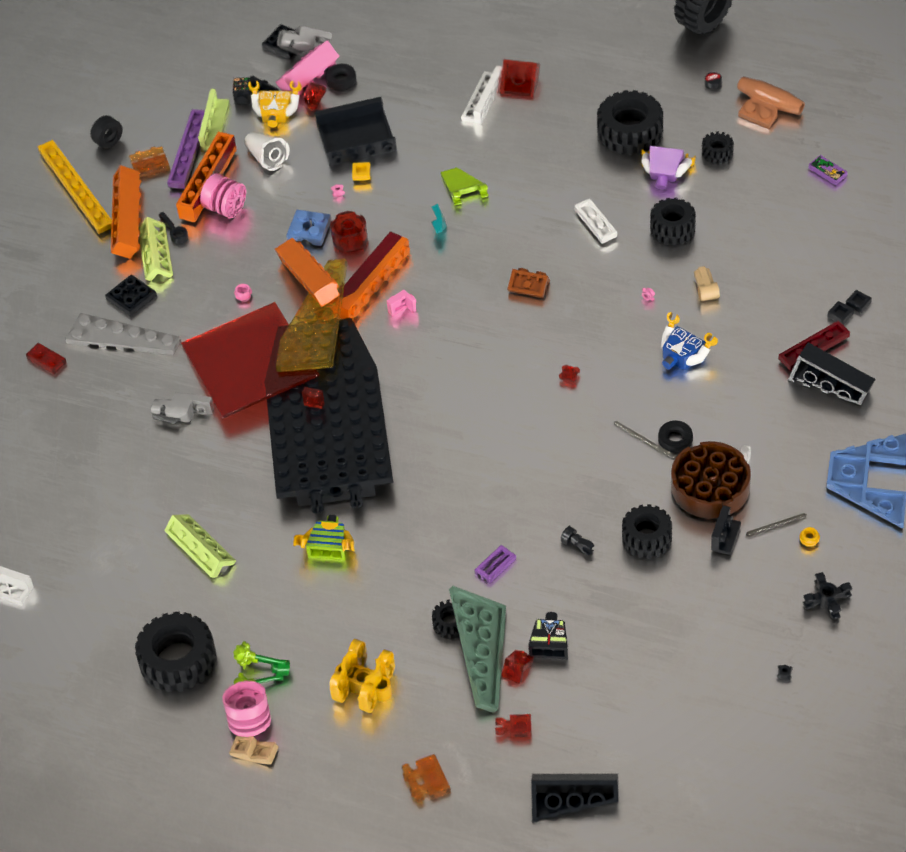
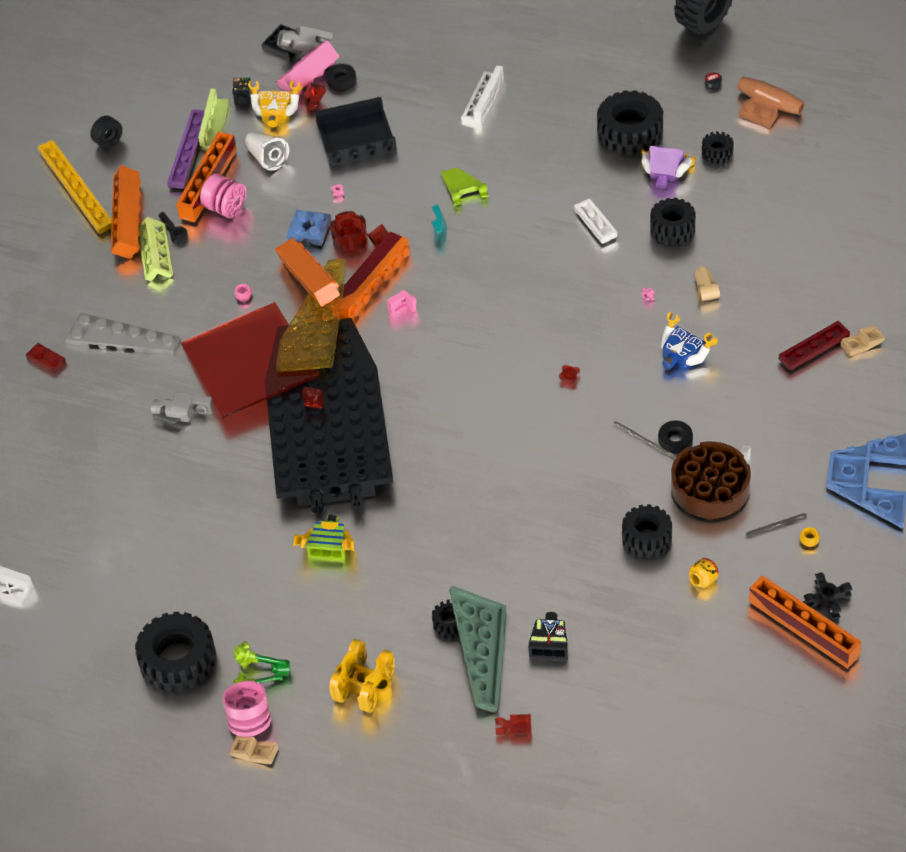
(131, 295): black tile -> none
(150, 166): clear orange plate -> none
(198, 544): yellowish green fence -> none
(263, 84): black axle -> none
(361, 171): yellow plate -> none
(377, 235): none -> clear red plate
(432, 776): clear orange plate -> none
(497, 566): medium lavender tile -> none
(515, 665): clear red bracket -> none
(519, 78): clear red slope -> none
(528, 283): dark orange bracket -> none
(570, 793): black wedge -> none
(584, 545): black piece -> none
(703, 573): none -> yellow head
(725, 532): black bracket -> none
(784, 672): black piece -> none
(805, 621): none -> orange brick
(828, 170): tile -> none
(831, 374): black wedge -> none
(840, 312): black tile -> none
(858, 301): black tile -> none
(865, 340): none -> tan slope

